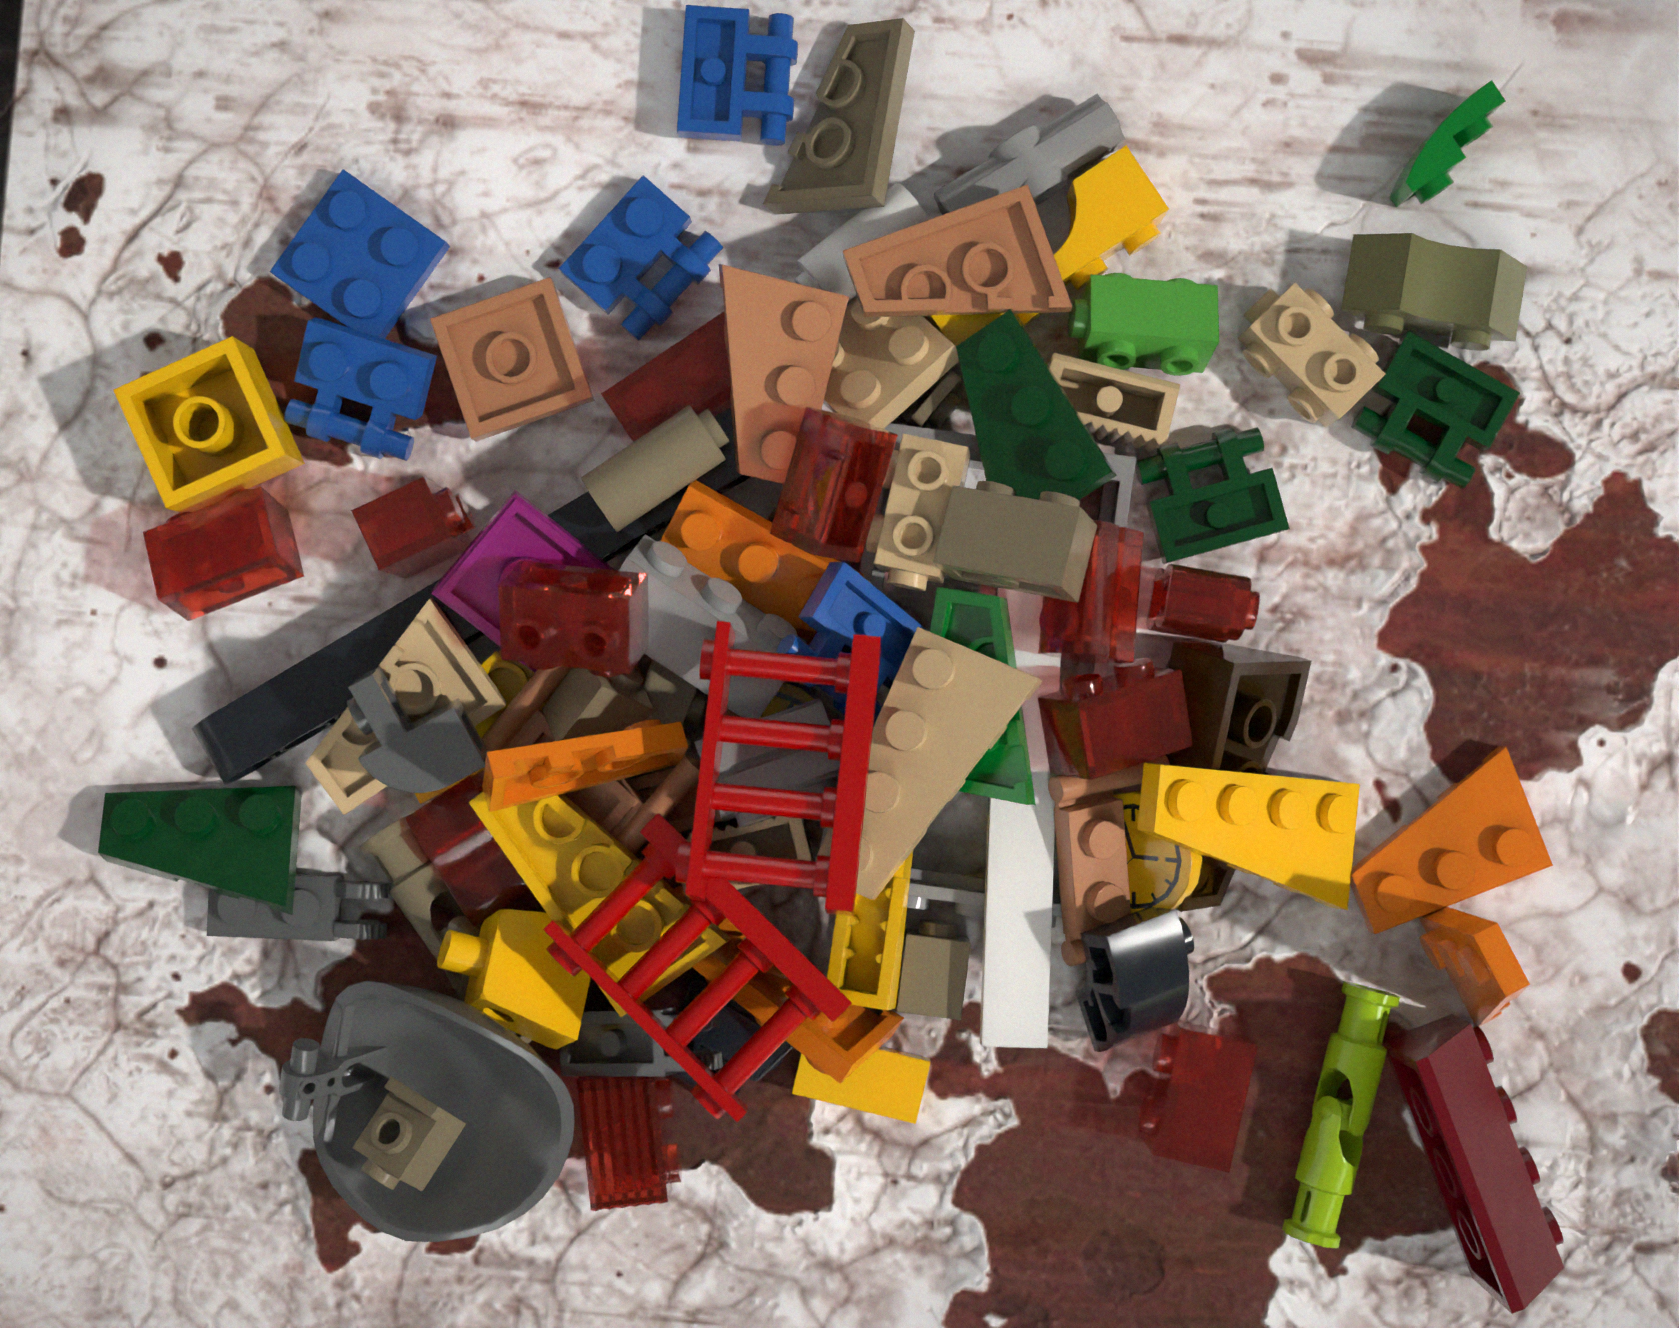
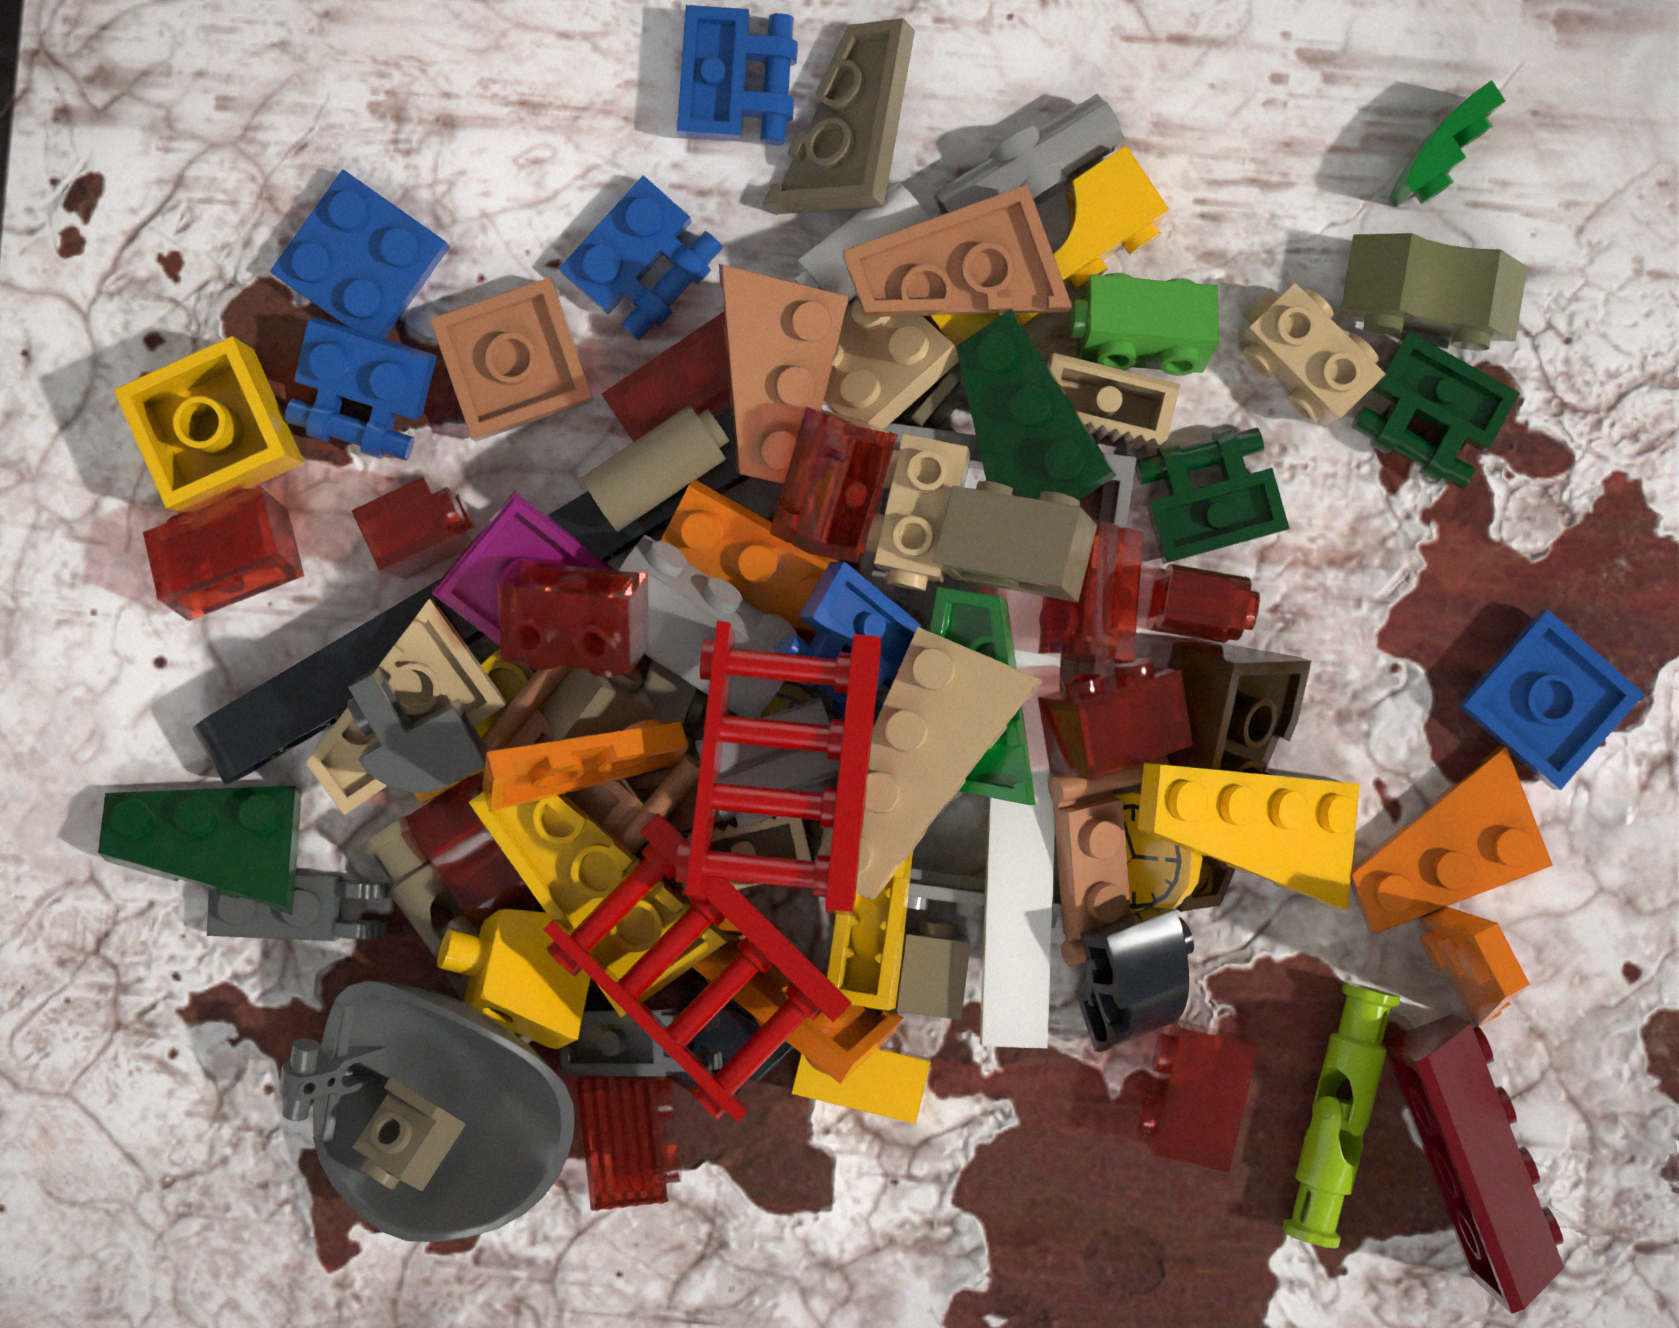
(1550, 699): none -> blue plate

